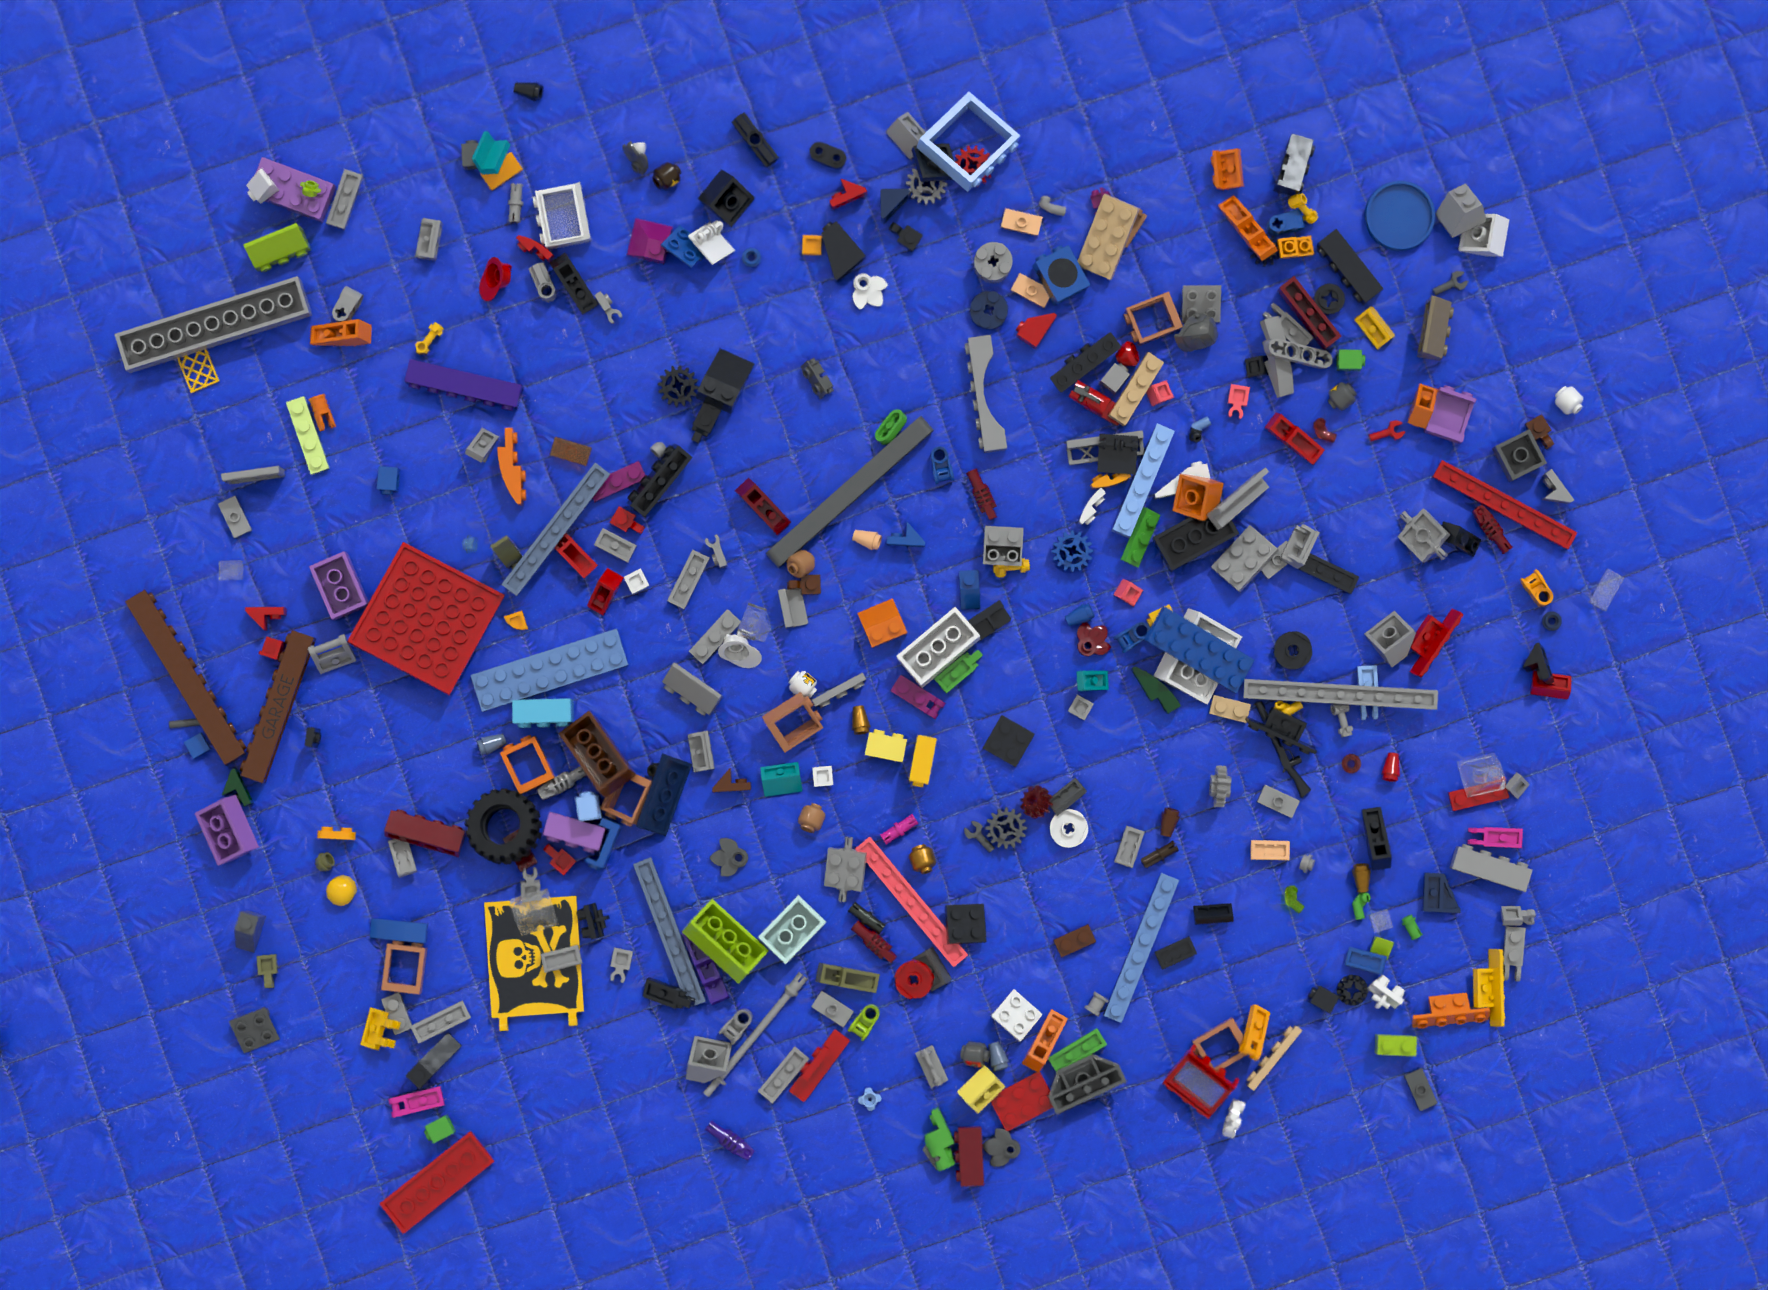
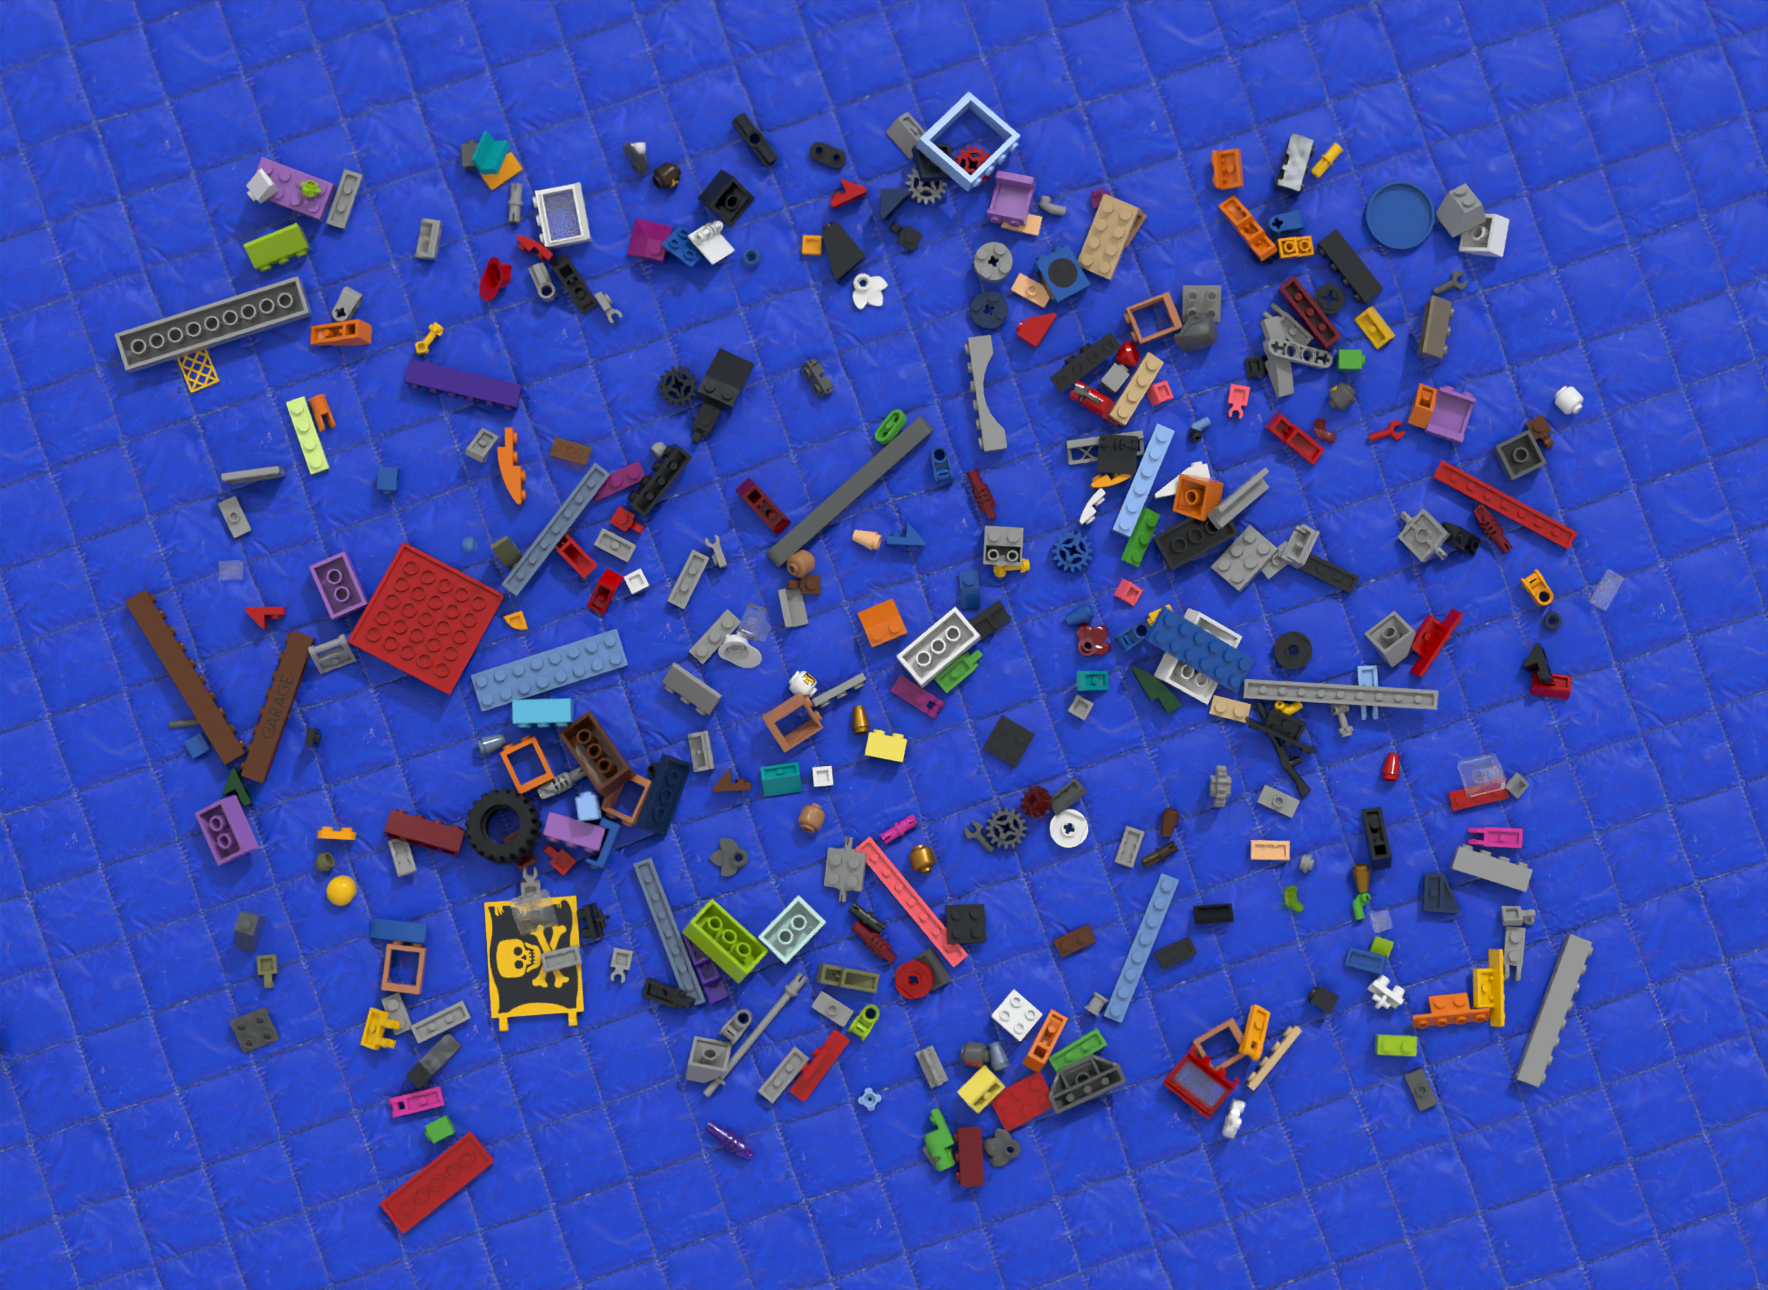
(272, 648): red panel -> none
(530, 90): black cone -> none
(922, 760): yellow window -> none
(1011, 199): none -> medium lavender panel
(1299, 201): yellow bar -> none
(1326, 160): none -> yellow axle
(1347, 982): black gear -> none
(1355, 768): clear red plate -> none
(1411, 926): bright green pin -> none
(1553, 1010): none -> light grey brick
(1559, 493): light grey slope -> none

